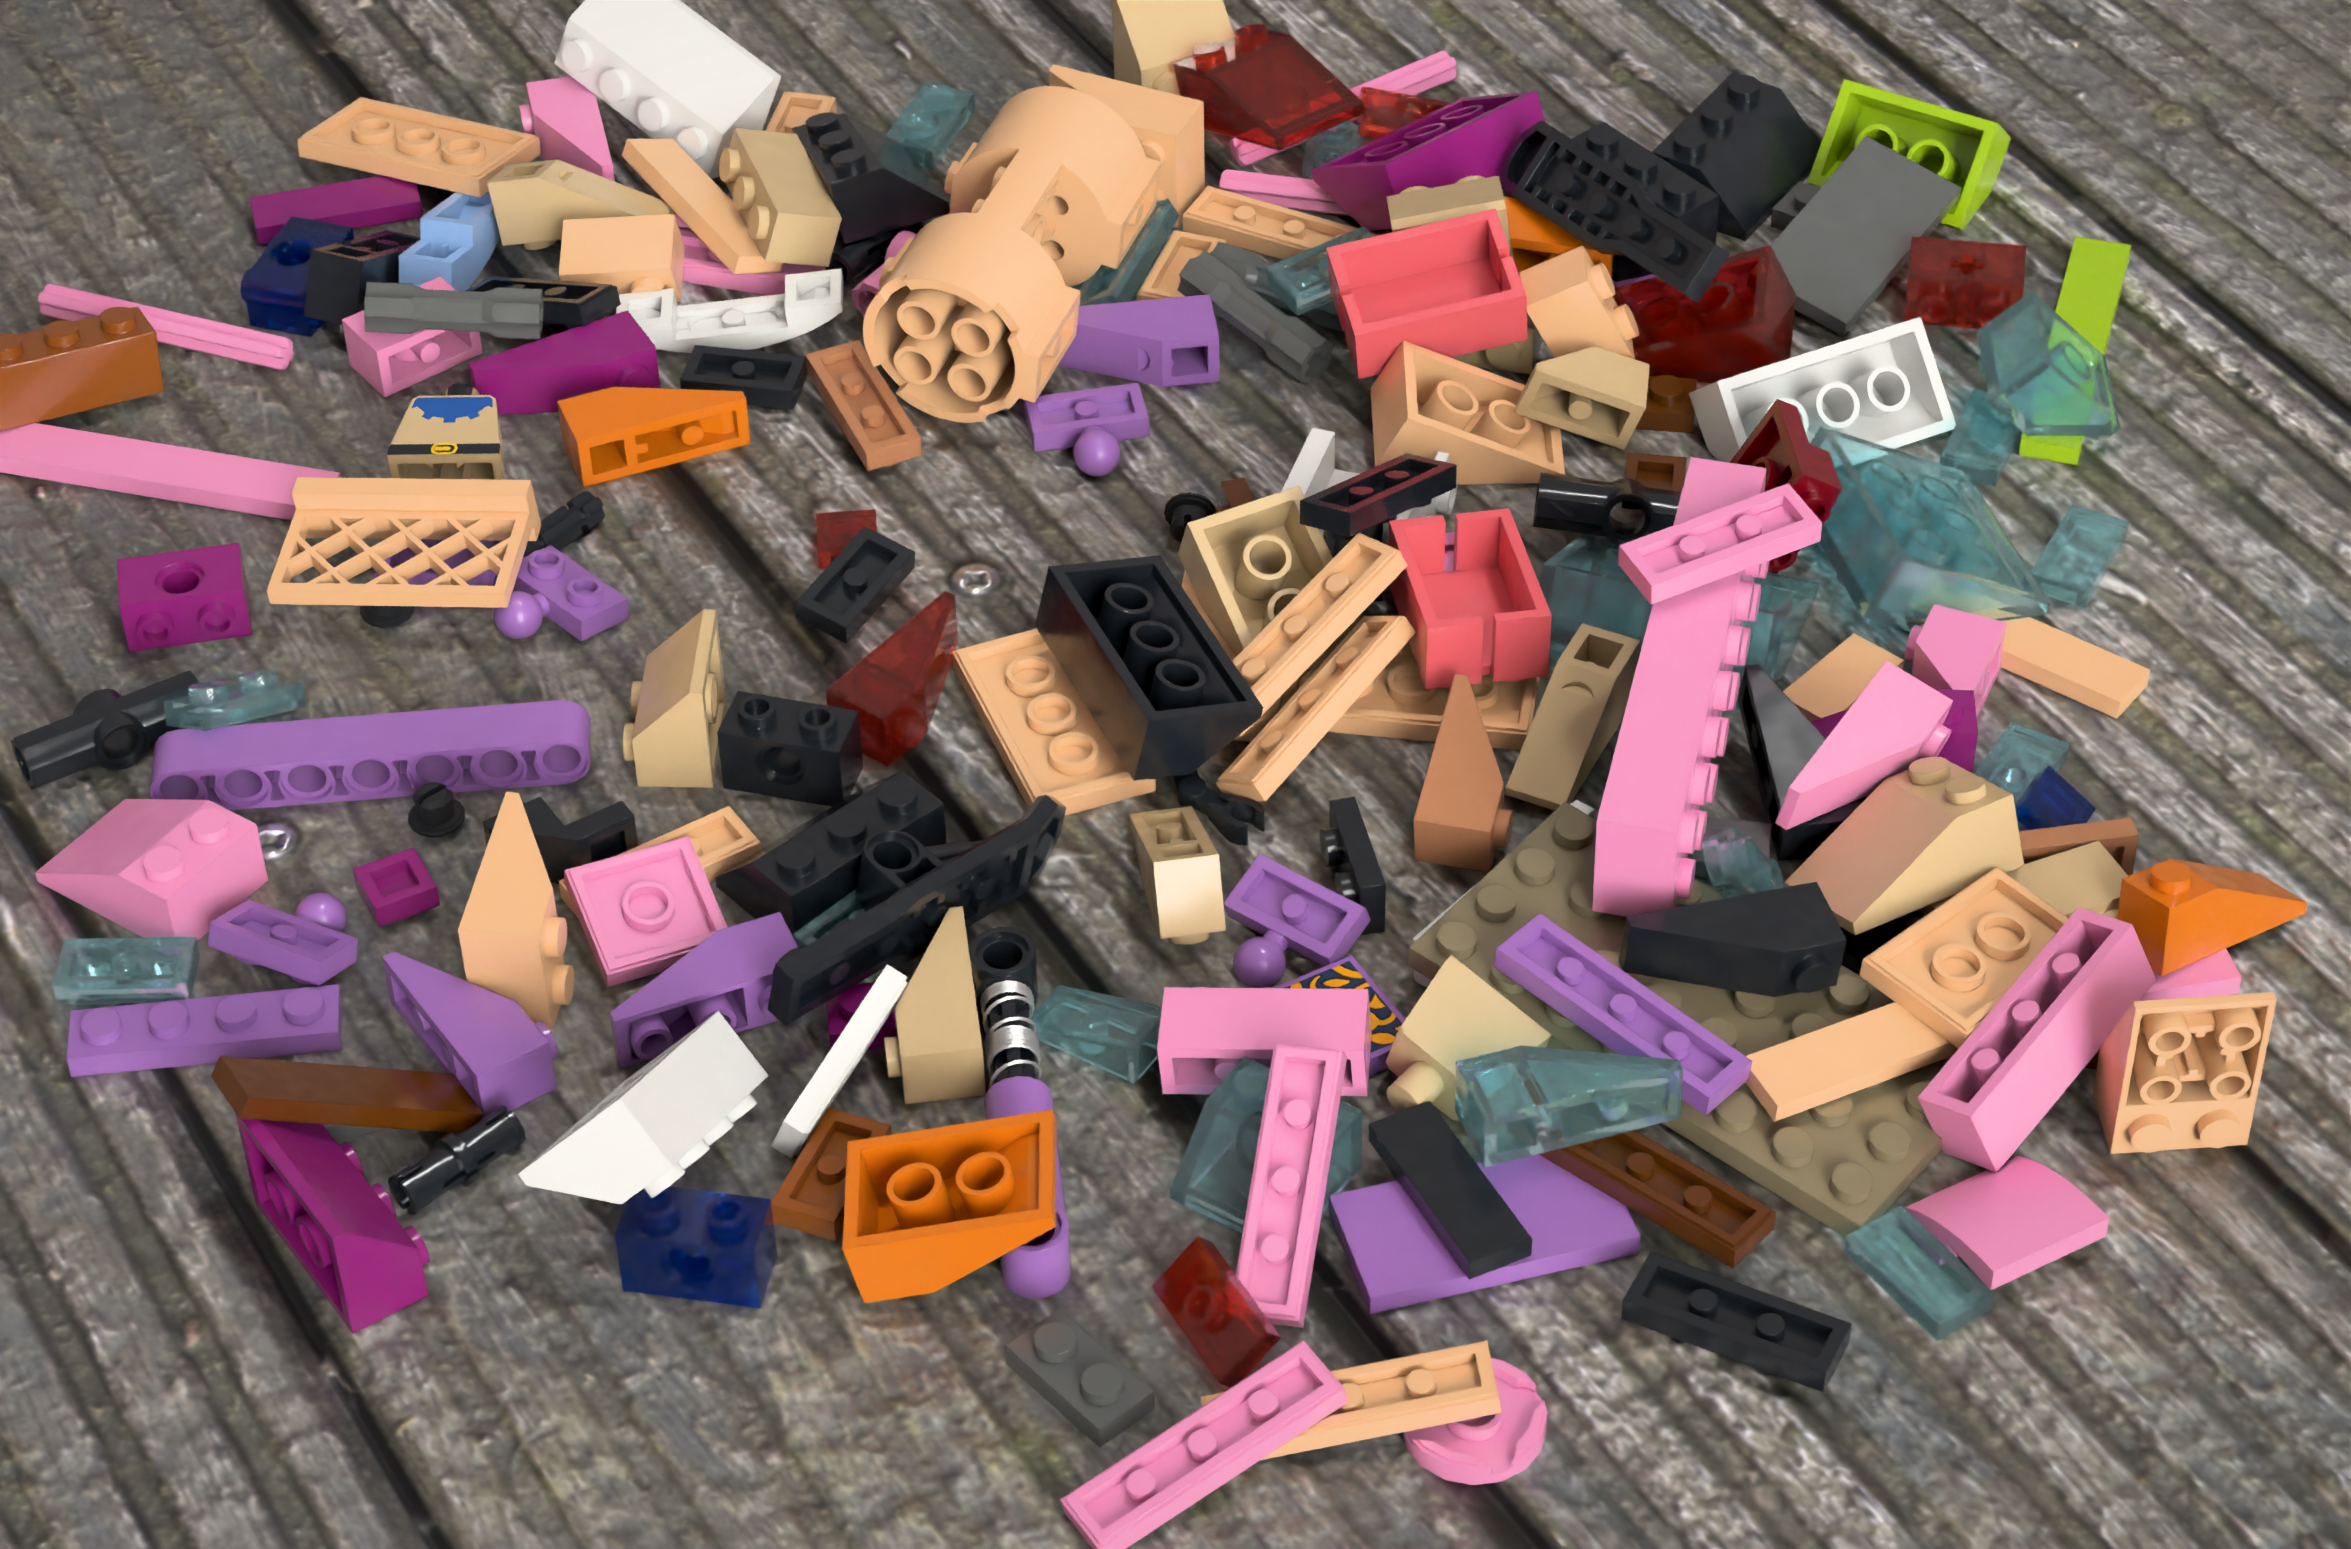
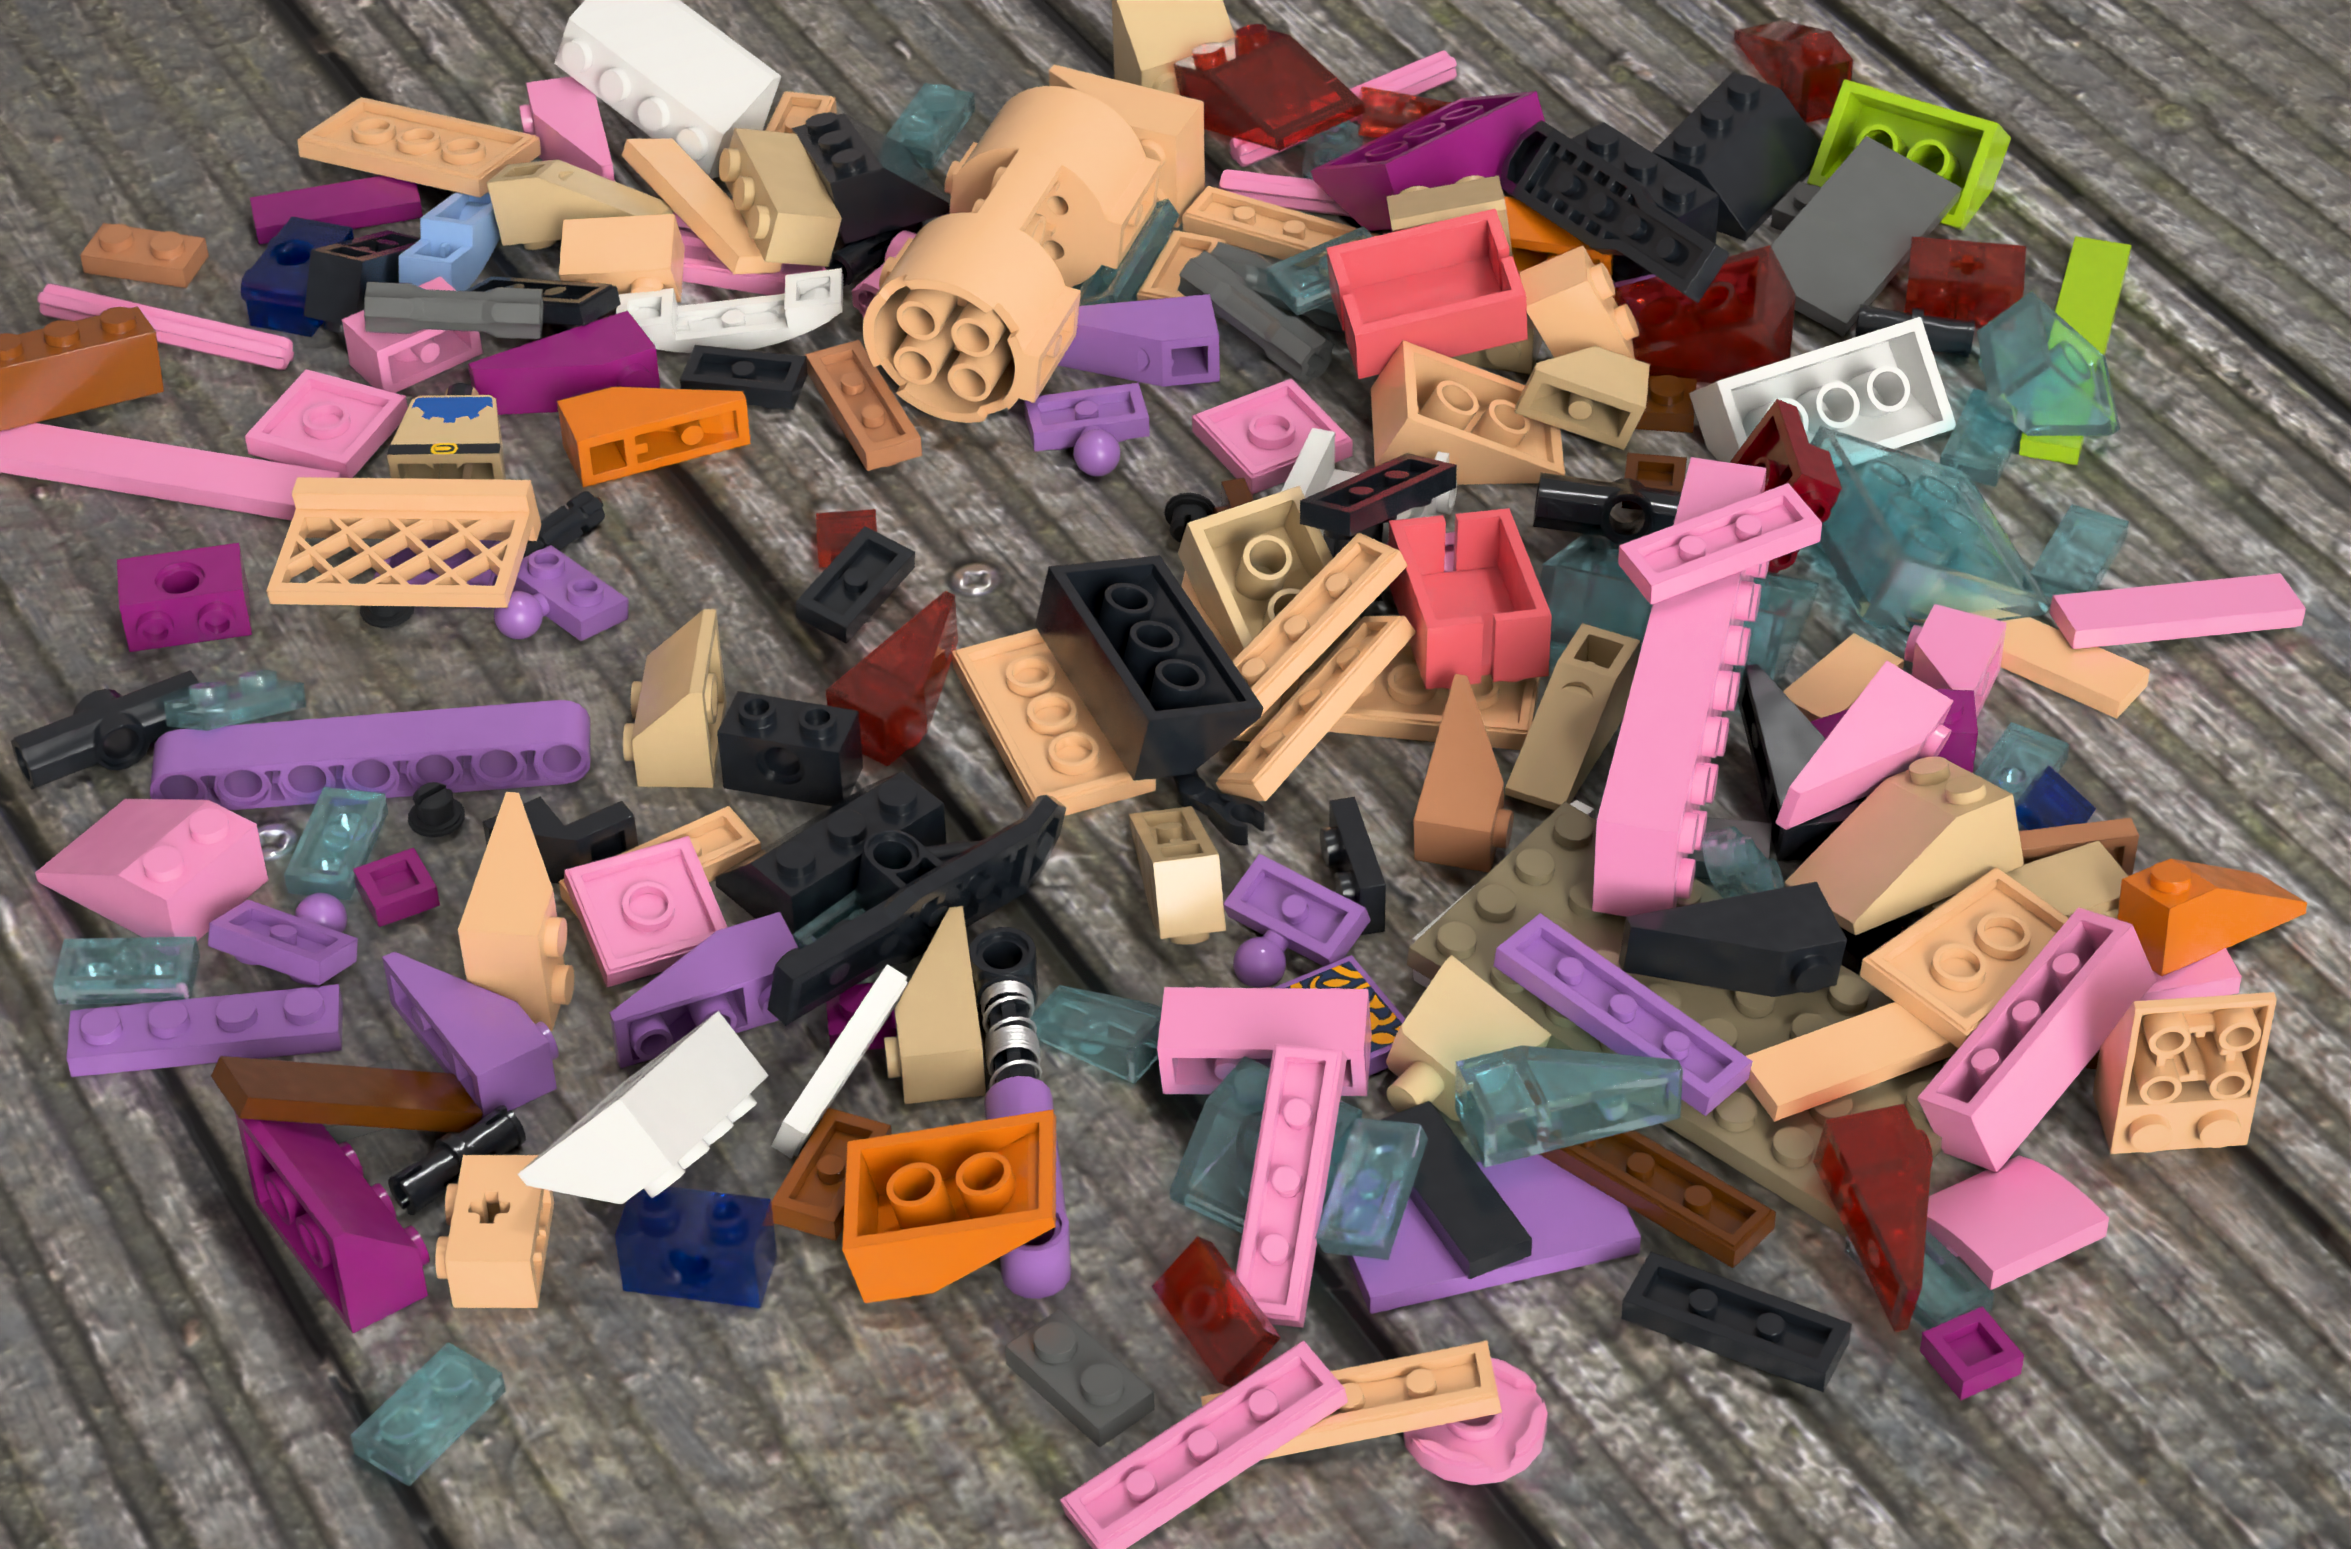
(144, 255): none -> nougat plate
(326, 424): none -> bright pink plate
(336, 842): none -> clear light blue plate
(428, 1413): none -> clear light blue plate
(494, 1234): none -> light nougat brick
(1265, 432): none -> bright pink tile
(1371, 1188): none -> clear light blue plate
(1800, 61): none -> clear red slope
(1879, 1185): none -> clear red slope
(1943, 333): none -> black pin
(1971, 1353): none -> magenta plate
(2176, 611): none -> bright pink tile

